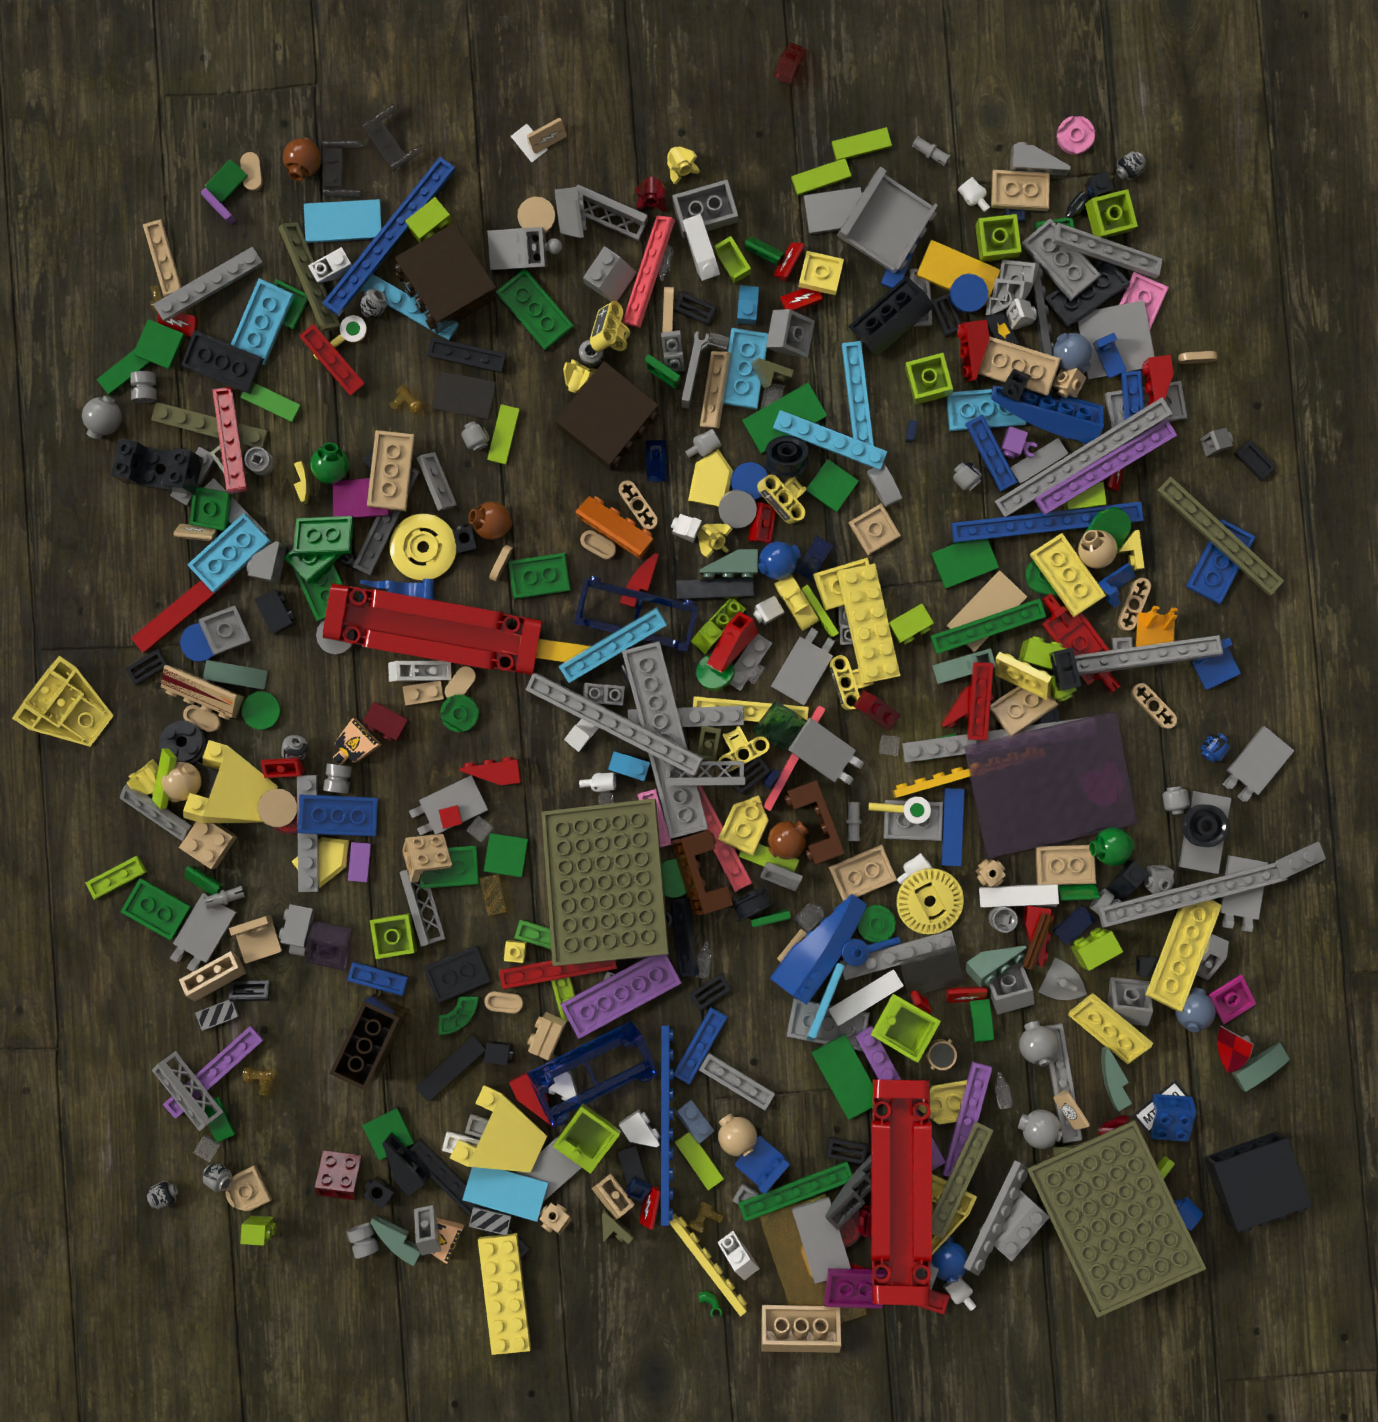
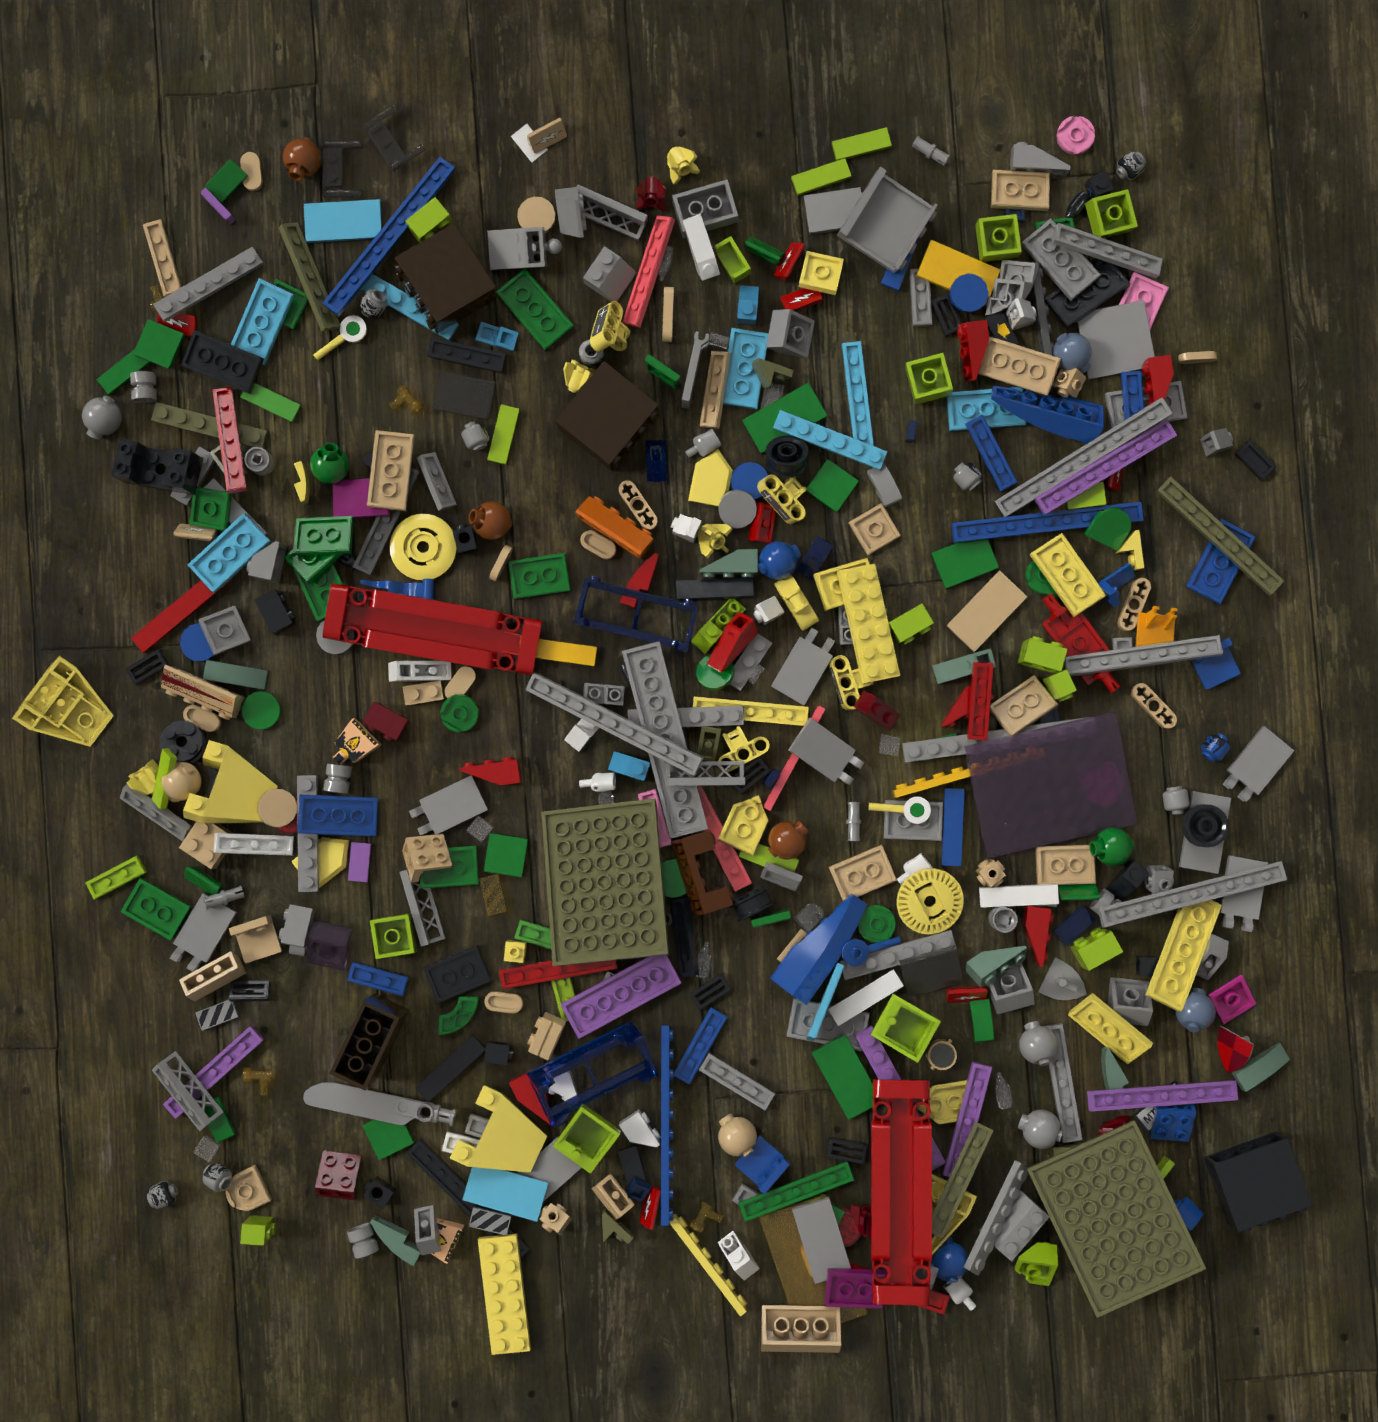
(253, 844): none -> white tile
(282, 767): red slope -> none
(294, 747): light grey head -> none
(331, 266): white slope -> none
(332, 359): red plate -> none
(374, 1104): none -> light grey piece
(405, 1167): black slope -> none
(450, 816): red tile -> none
(496, 336): none -> dark azure slope
(613, 645): medium azure plate -> none
(673, 350): light grey slope -> none
(691, 315): black tile -> none
(694, 1121): sand blue plate -> none
(699, 1160): lime tile -> none
(708, 1297): green arm -> none
(780, 726): clear green slope -> none
(789, 63): clear red slope -> none
(819, 611): lime tile -> none
(826, 847): reddish brown plate -> none
(851, 1196): dark grey slope -> none
(891, 316): black slope -> none
(920, 1001): red tile -> none
(974, 194): white piece -> none
(987, 626): green plate -> none
(1015, 385): black brick -> none
(1015, 443): medium lavender brick -> none
(1023, 675): light yellow plate -> none
(1037, 941): reddish brown axle -> none
(1038, 1263): none -> lime slope
(1042, 459): light grey piece -> none
(1065, 669): black brick -> none
(1071, 1110): tan slope -> none
(1097, 549): tan brick -> none
(1109, 355): blue bracket -> none
(1162, 1095): none -> medium lavender plate
(1300, 860): light grey piece -> none

